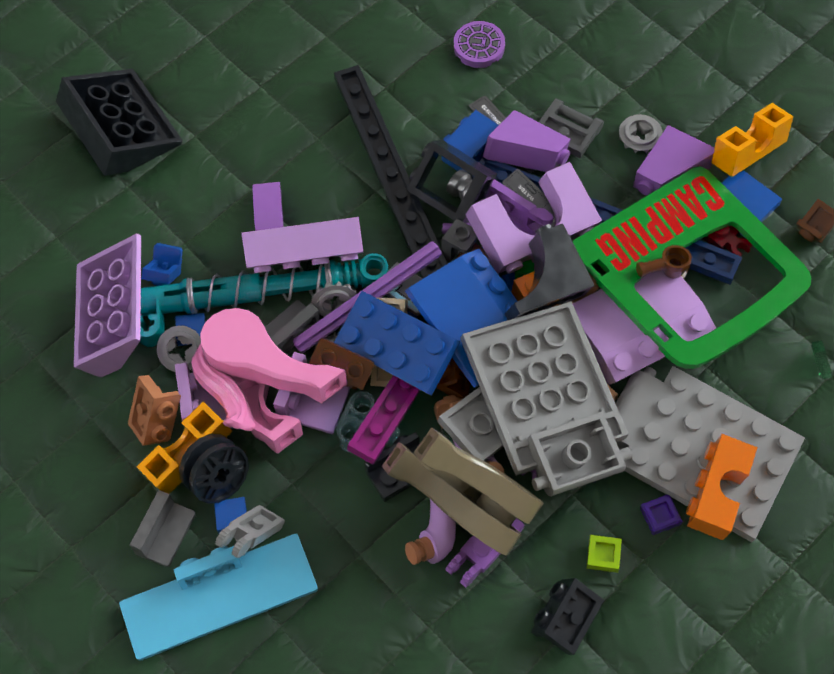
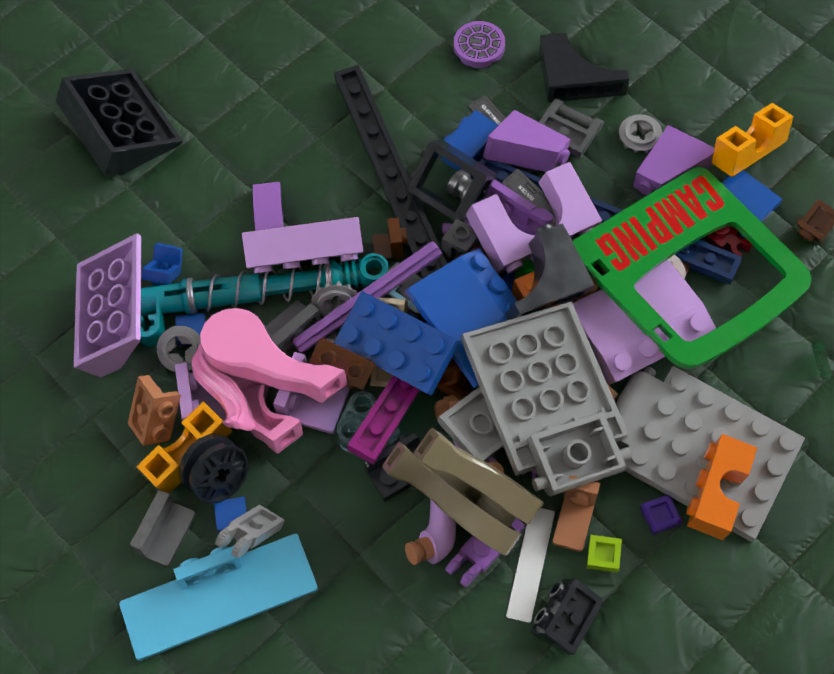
(390, 244): none -> reddish brown bracket
(530, 566): none -> white sticker
(574, 78): none -> black arch
(576, 516): none -> nougat bracket
(674, 263): reddish brown bar -> none

